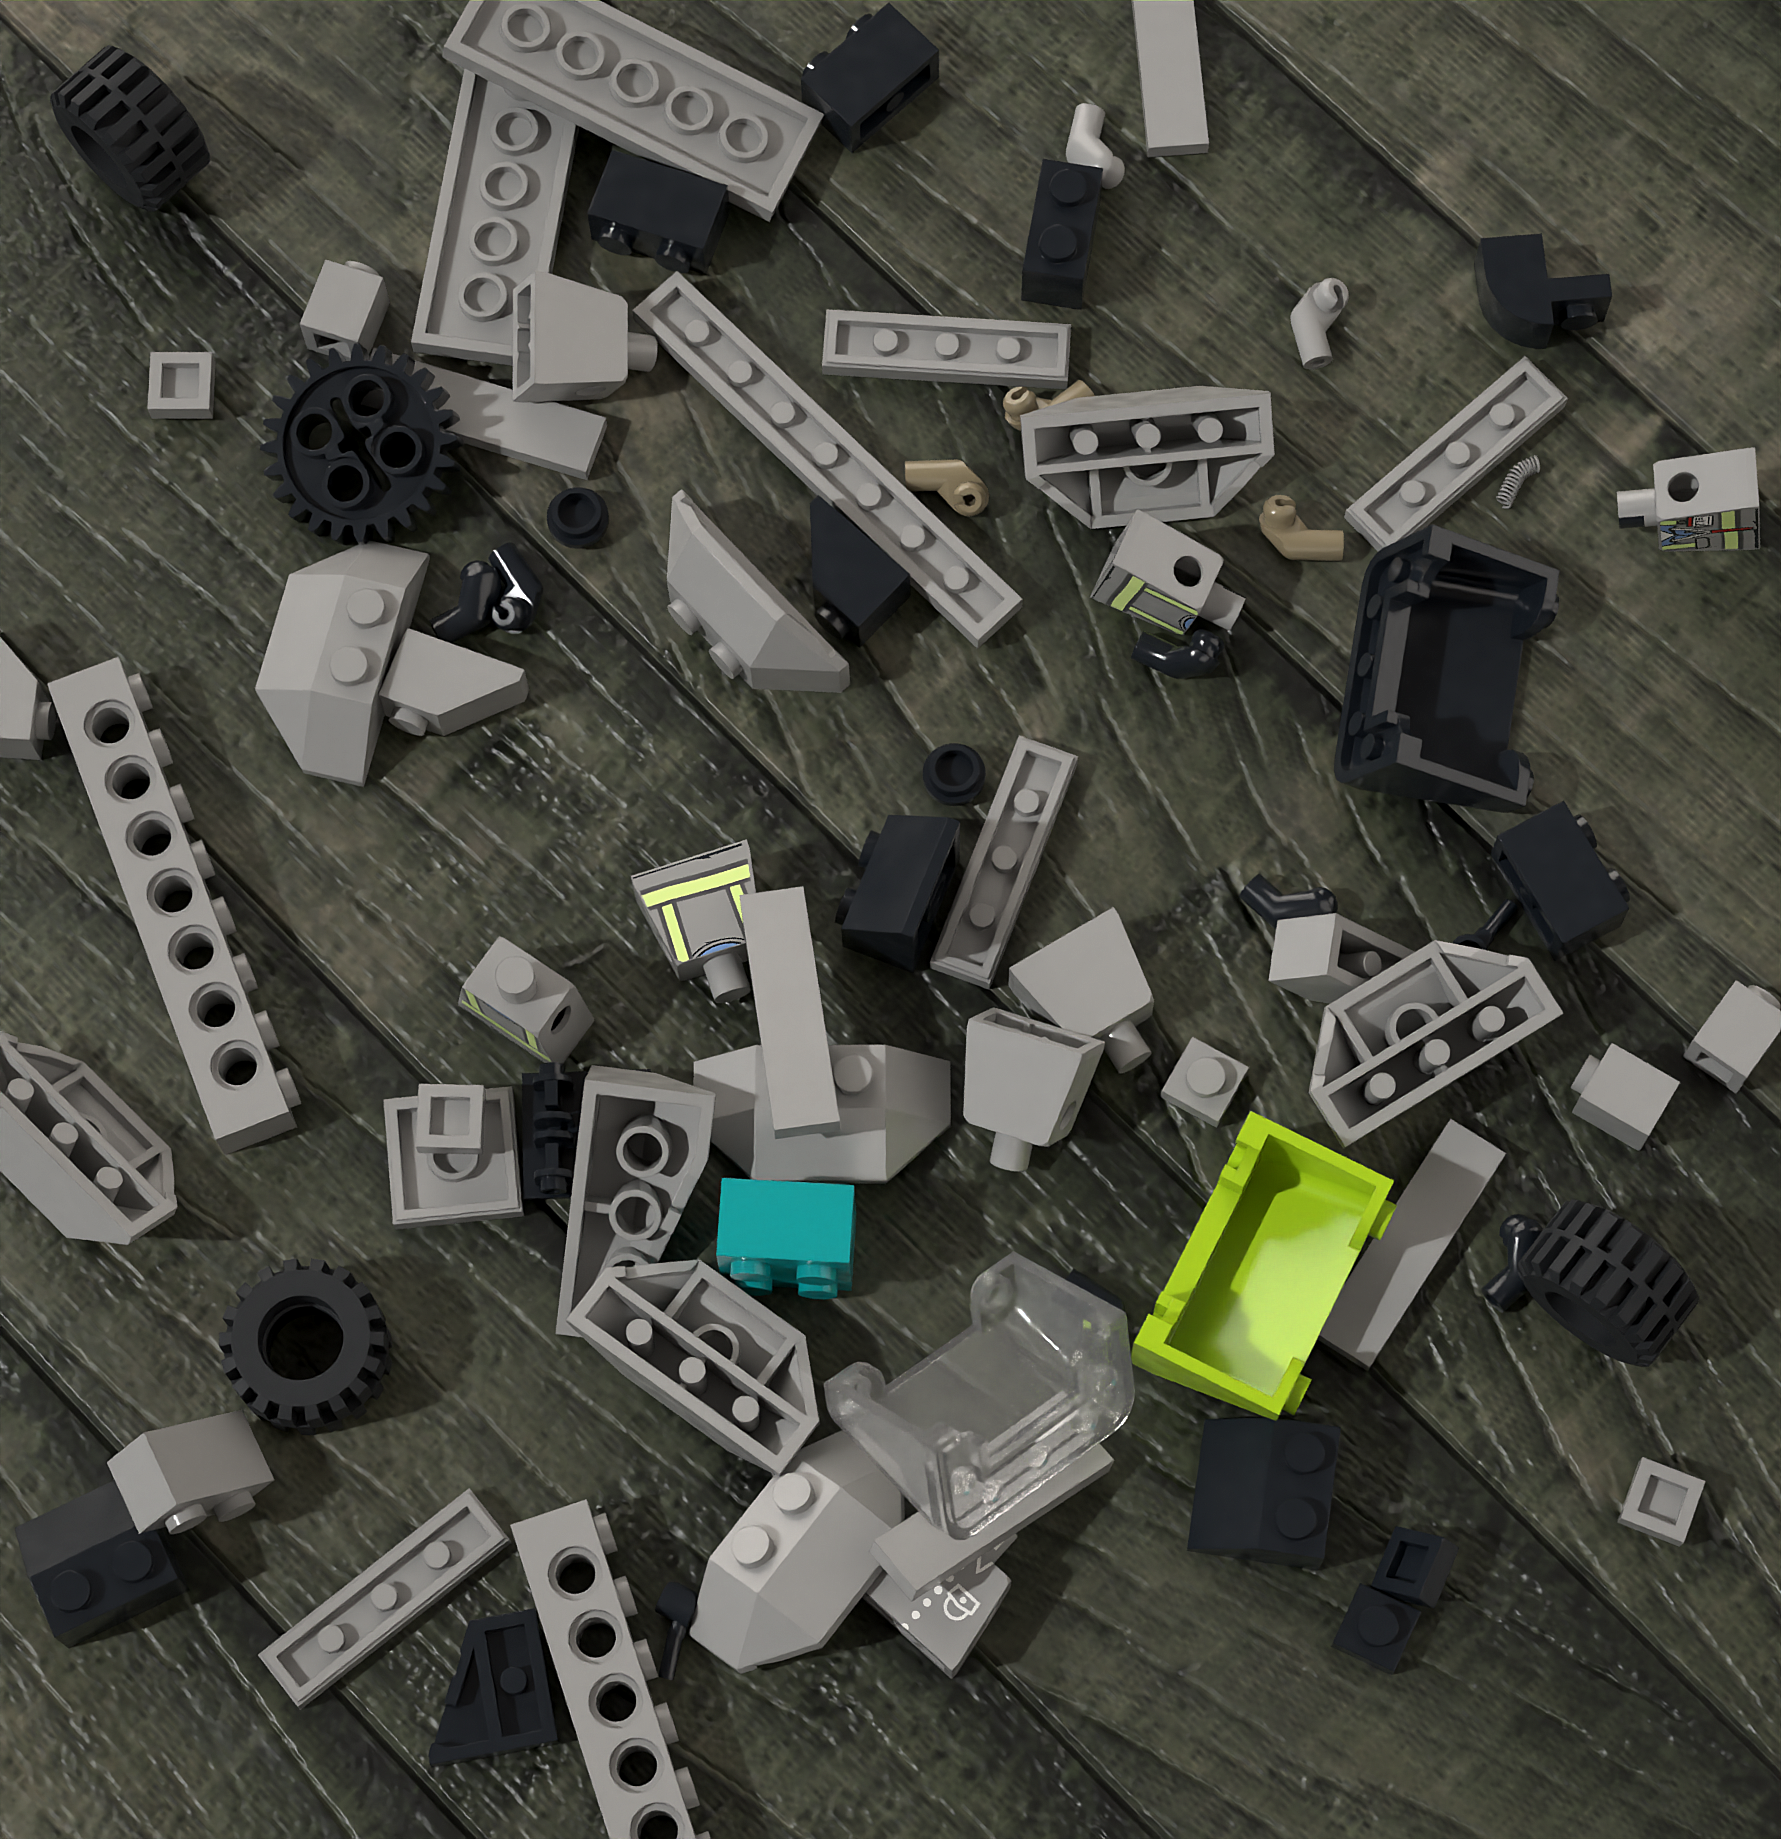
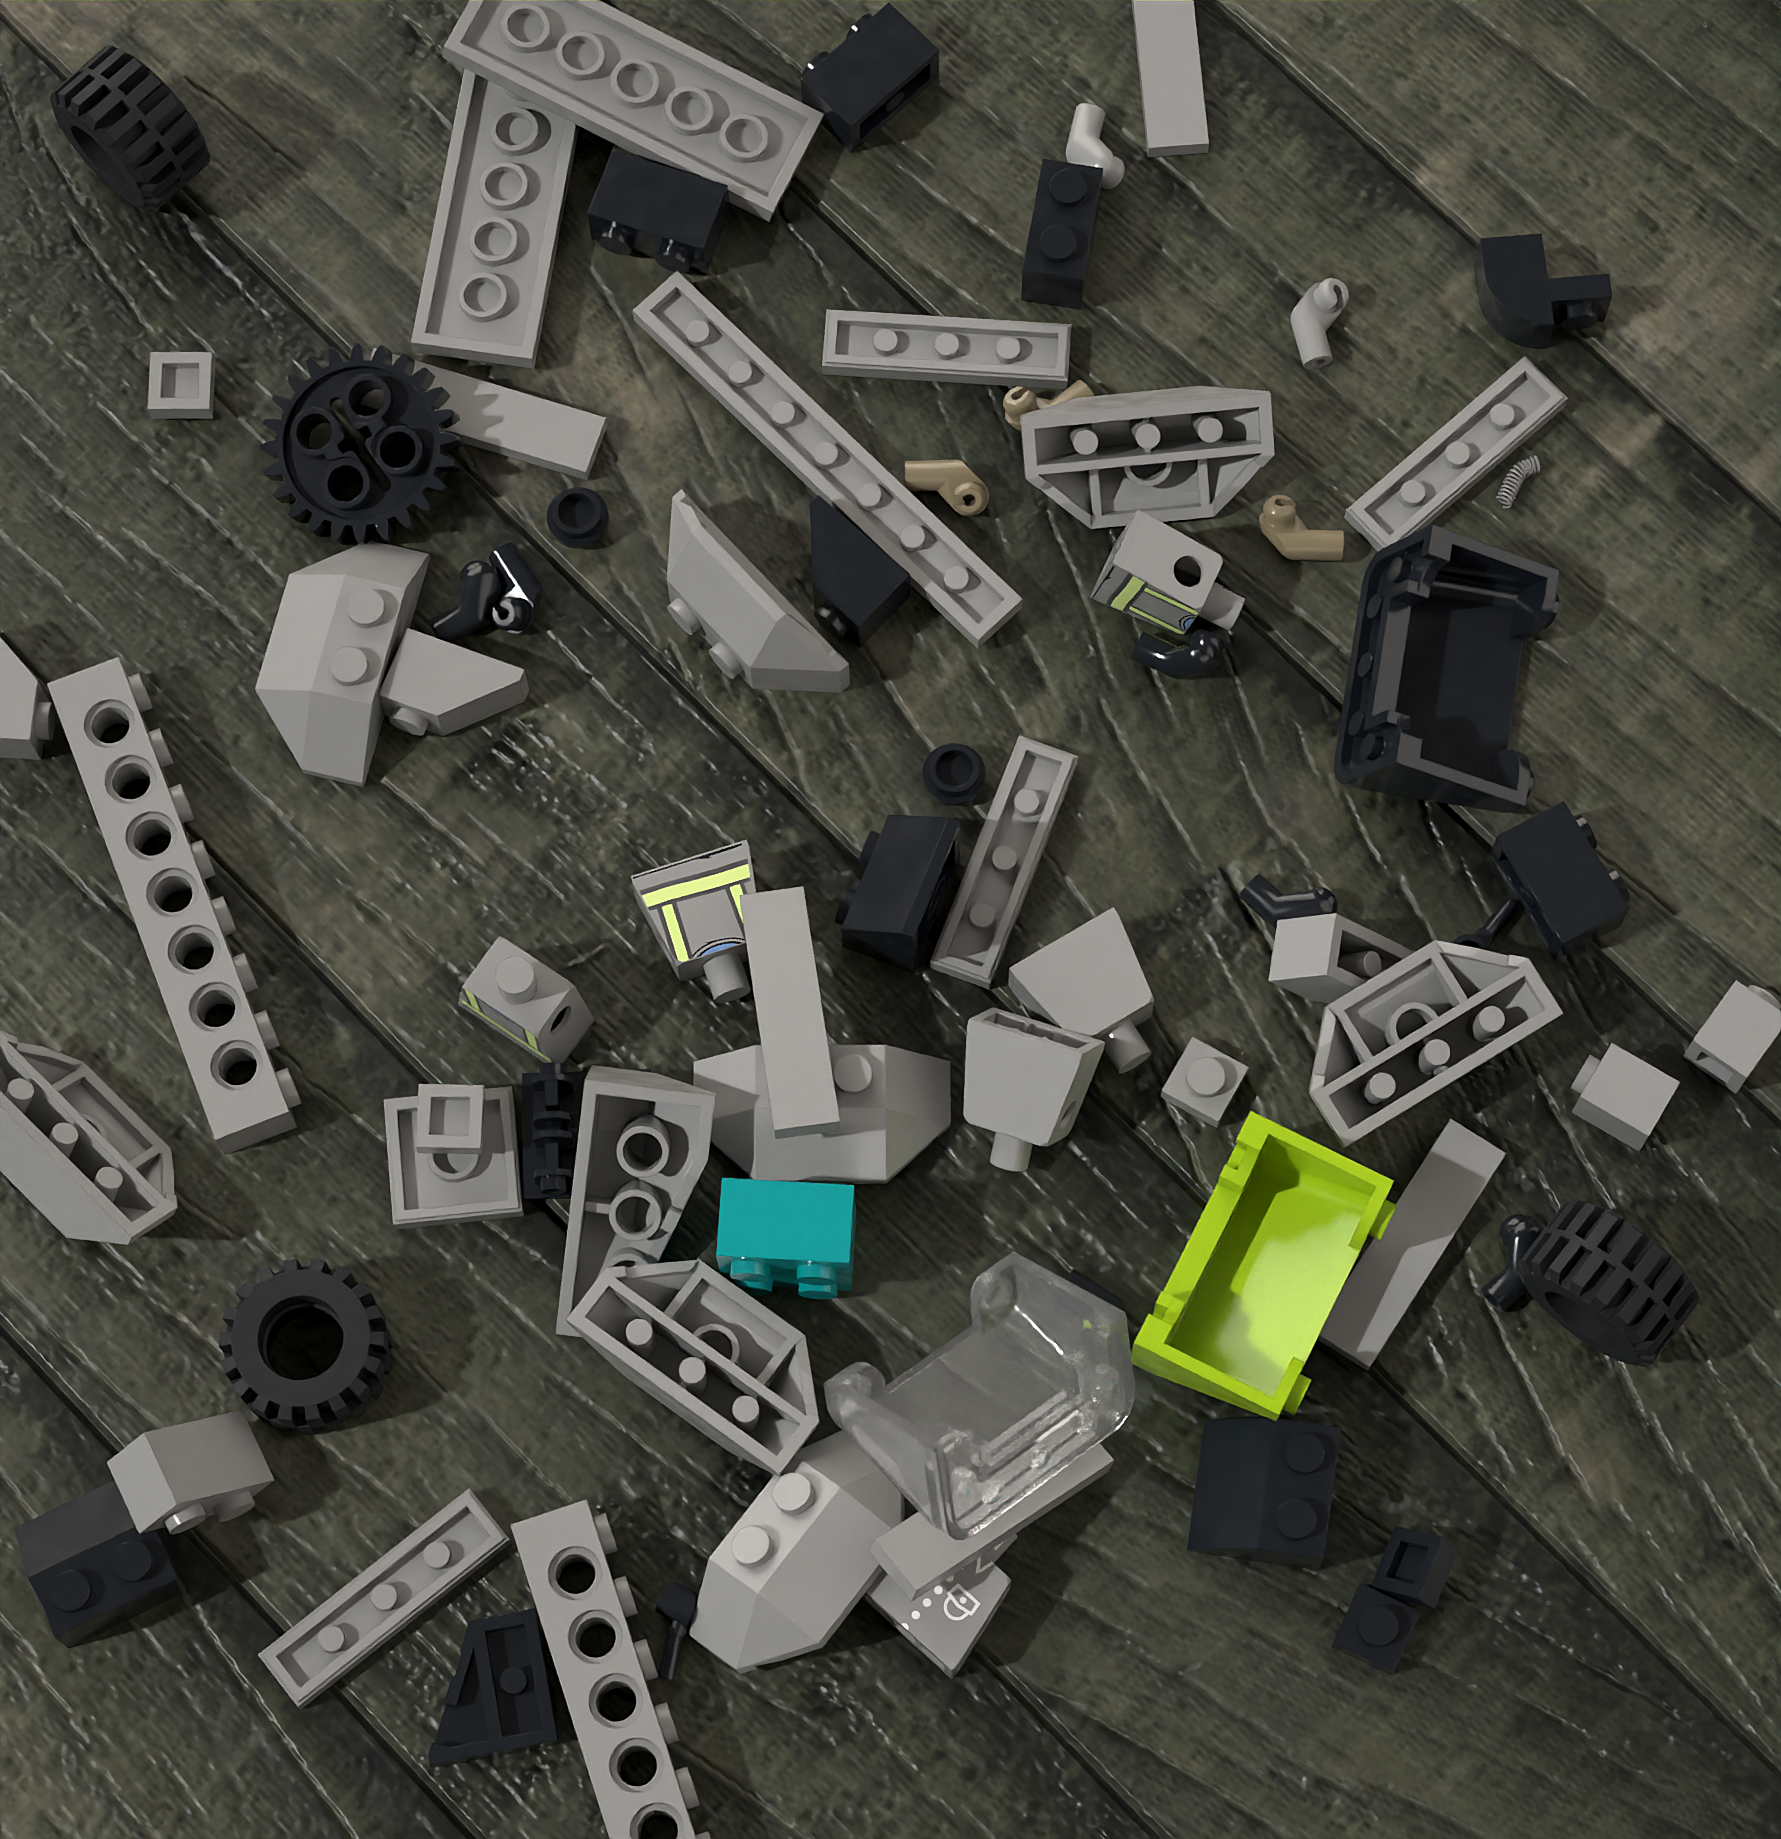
(344, 308): light grey brick -> none
(572, 341): light grey torso -> none
(1661, 1501): light grey plate -> none
(1699, 503): light grey torso -> none

